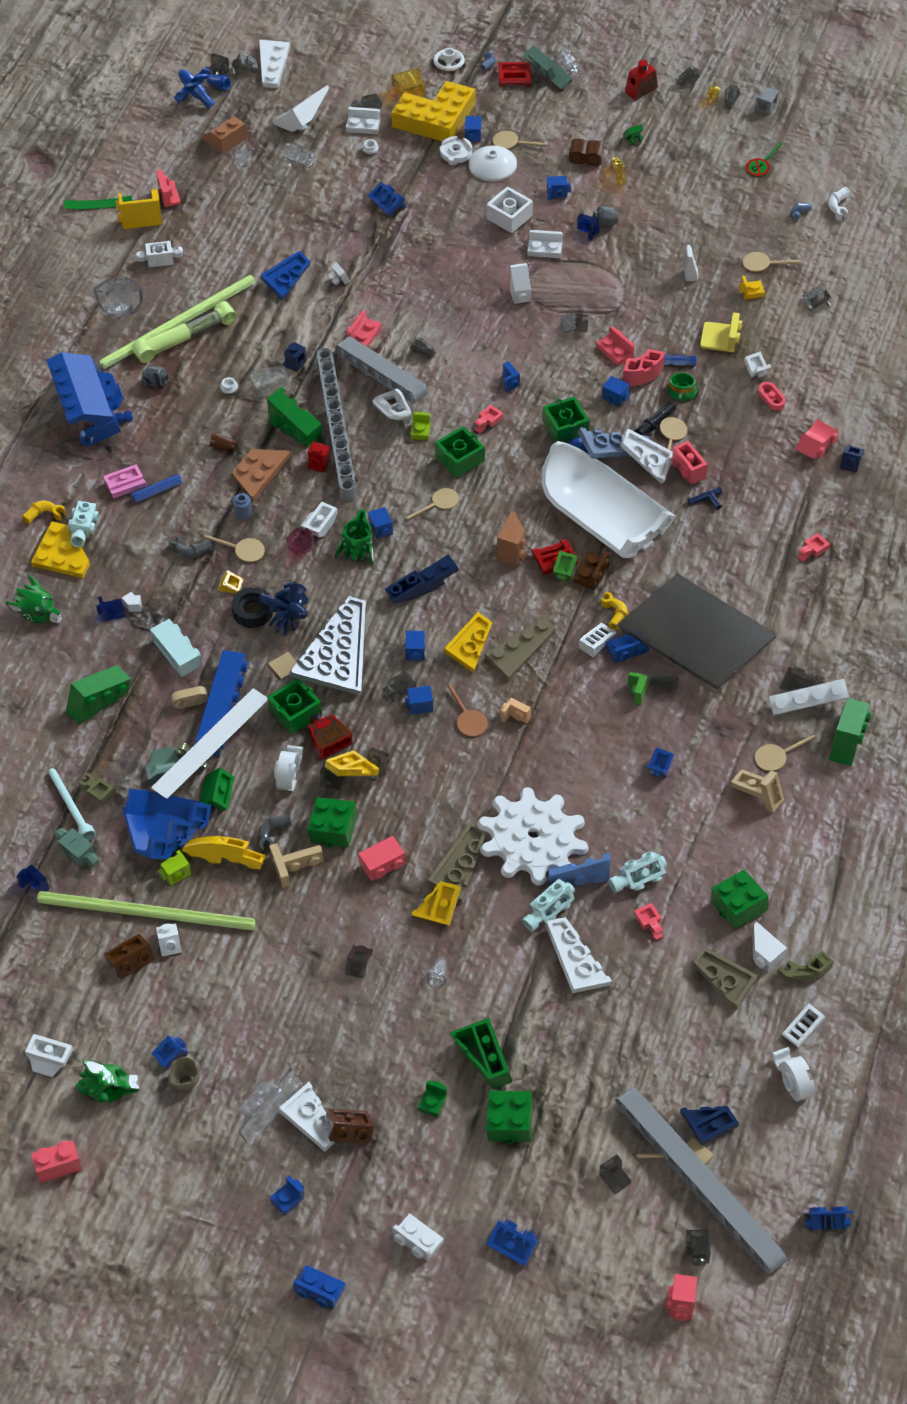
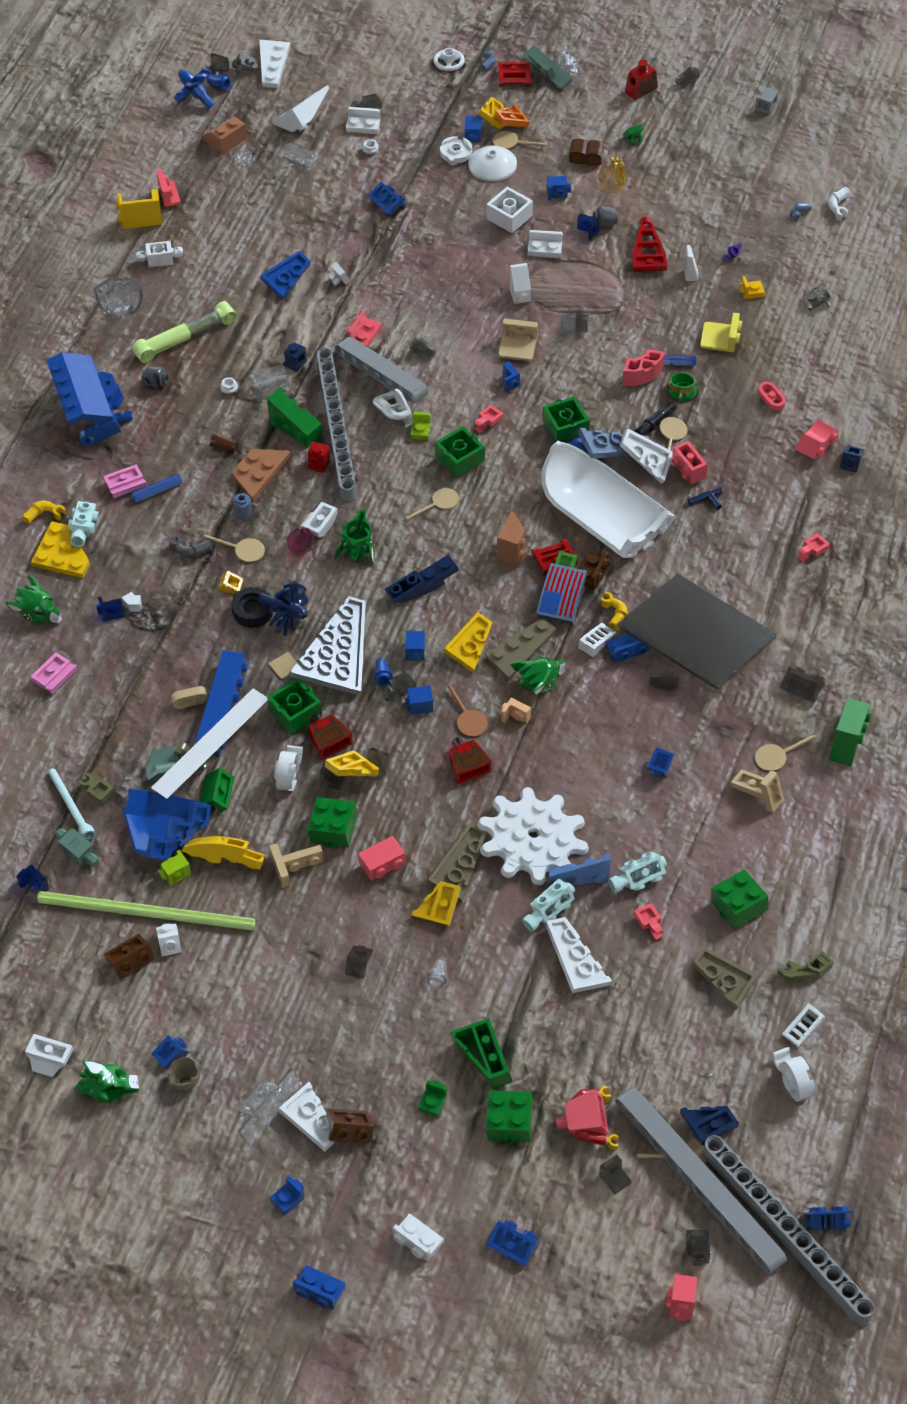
(53, 673): none -> bright pink plate
(56, 1161): coral brick -> none
(94, 204): green sticker -> none
(96, 692): green wedge -> none
(176, 647): light aqua brick -> none
(182, 318): yellowish green axle -> none
(270, 825): dark grey piece -> none
(380, 523): blue brick -> none
(382, 673): none -> blue cone
(409, 82): clear yellow torso -> none
(435, 118): yellow piece -> none
(468, 760): none -> torso
(488, 111): none -> yellow wing
(511, 117): none -> orange wing
(518, 340): none -> tan bracket
(539, 674): none -> green piece
(561, 593): none -> slope
(587, 1117): none -> coral torso
(615, 391): blue brick -> none
(616, 346): coral bracket -> none
(639, 685): bright green bracket -> none
(648, 262): none -> red plate
(713, 91): clear yellow plate -> none
(732, 93): clear smoke cone -> none
(733, 251): none -> dark purple piece
(756, 365): white bracket -> none
(759, 262): tan piece -> none
(760, 167): piece -> none
(766, 948): white slope -> none
(788, 1238): none -> light grey beam
(808, 697): white plate -> none

